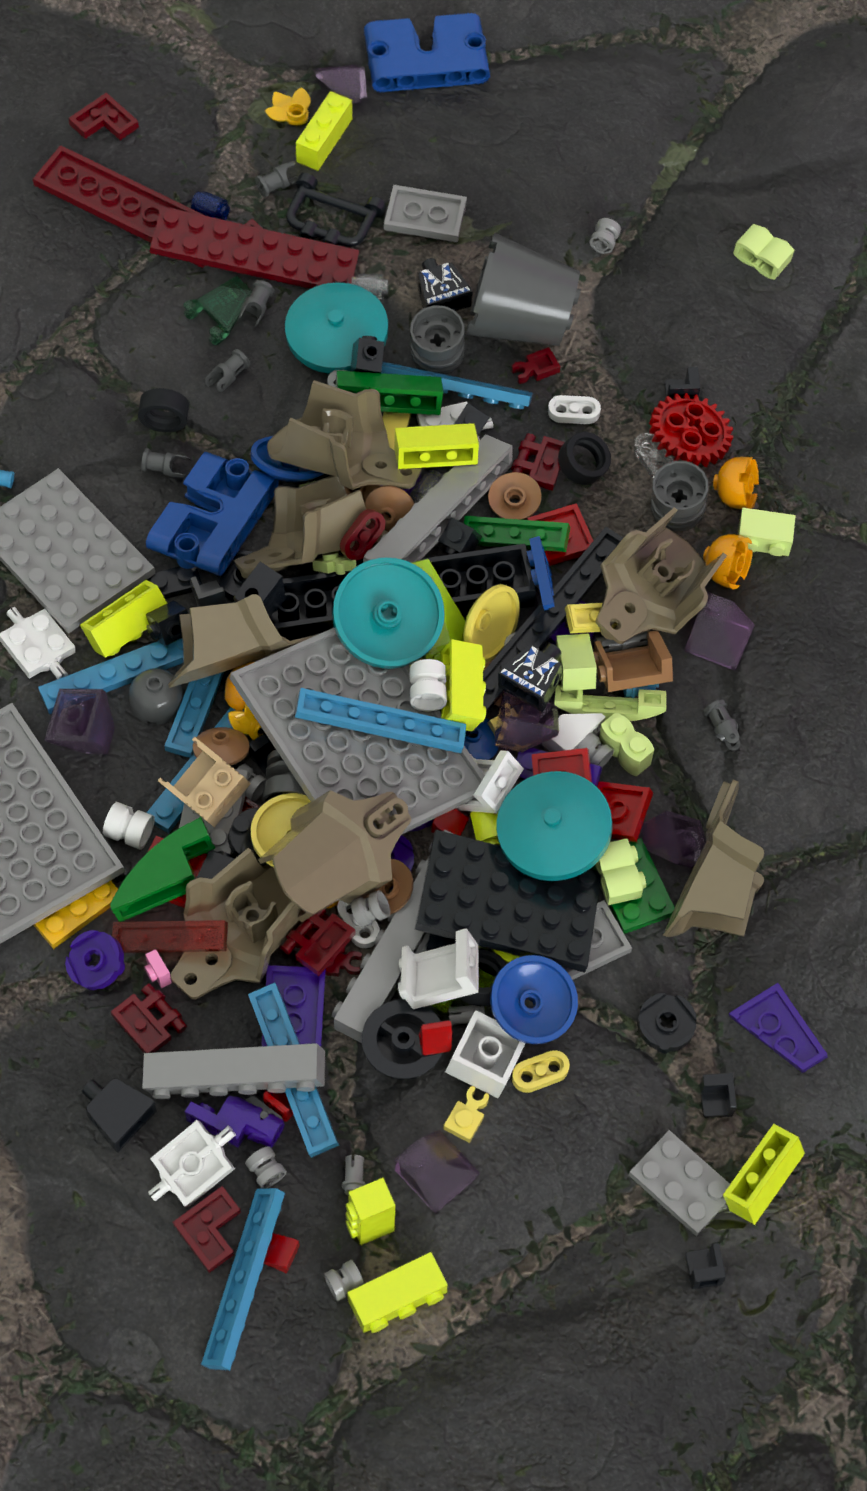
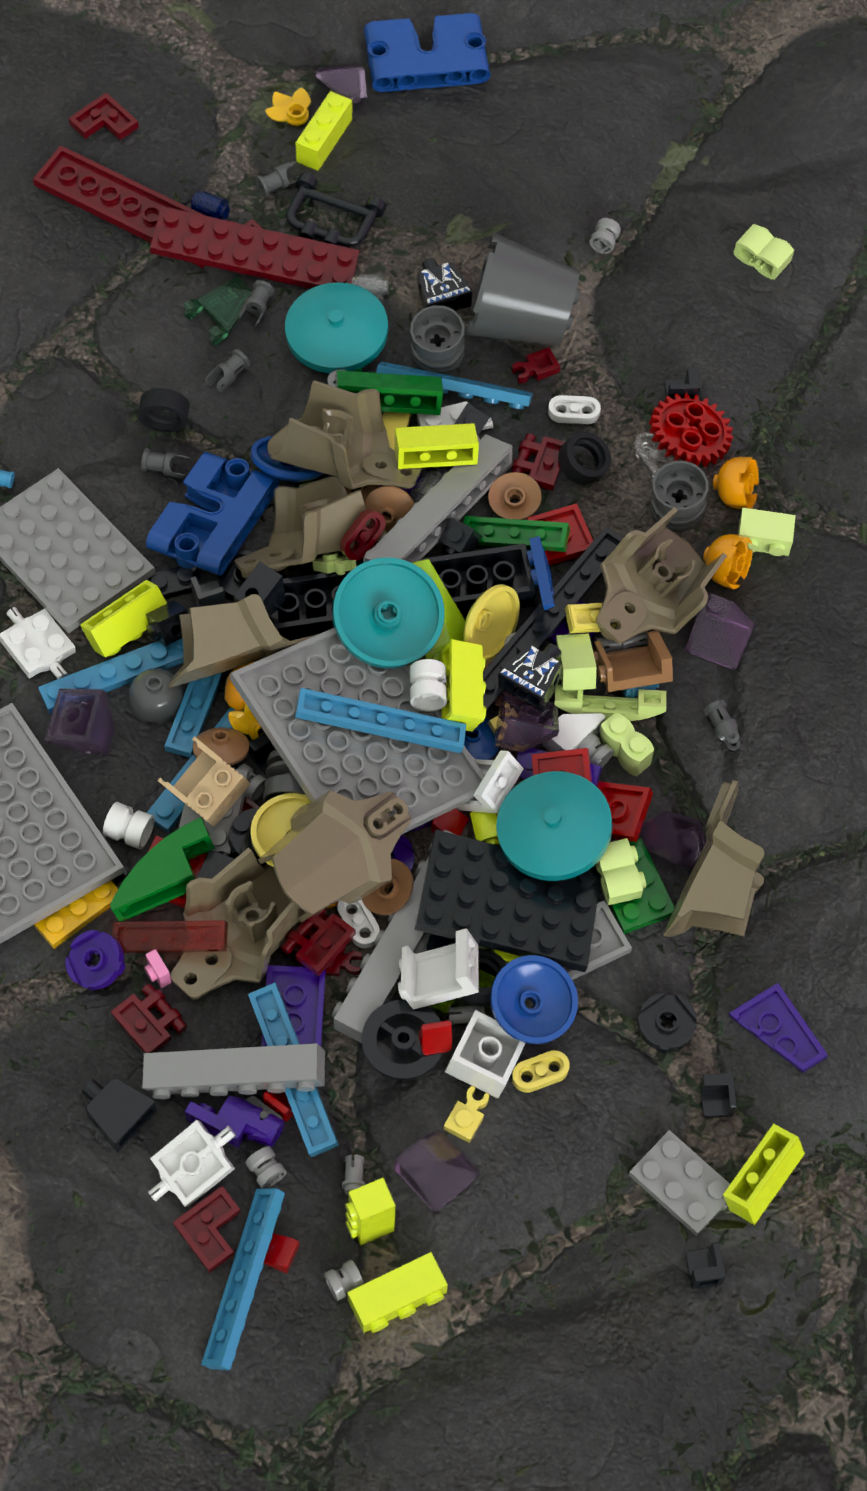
(367, 355): black brick -> none
(370, 908): light grey wheel -> none
(425, 213): light grey plate -> none

